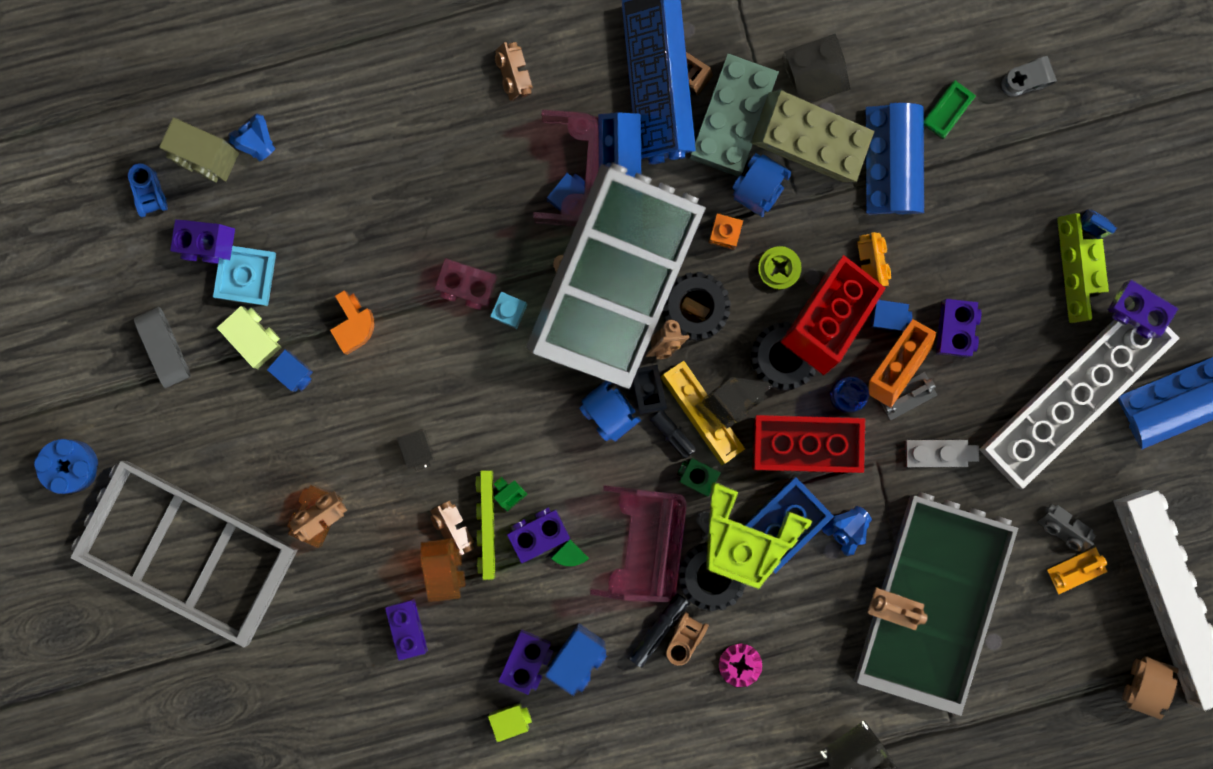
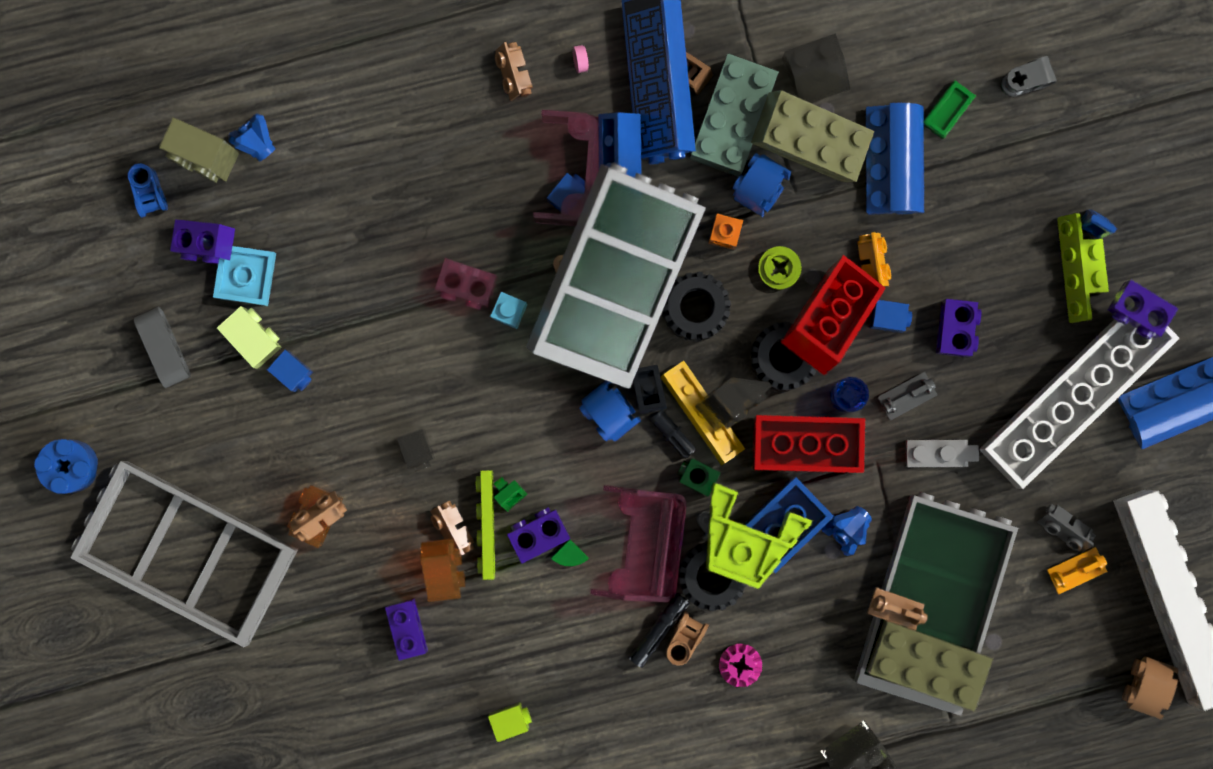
(357, 329): orange brick -> none
(519, 659): dark purple brick -> none
(576, 658): blue brick -> none
(580, 59): none -> bright pink tile
(666, 341): medium nougat hinge -> none
(695, 308): clear orange tile -> none
(901, 363): orange brick -> none
(929, 665): none -> olive brick

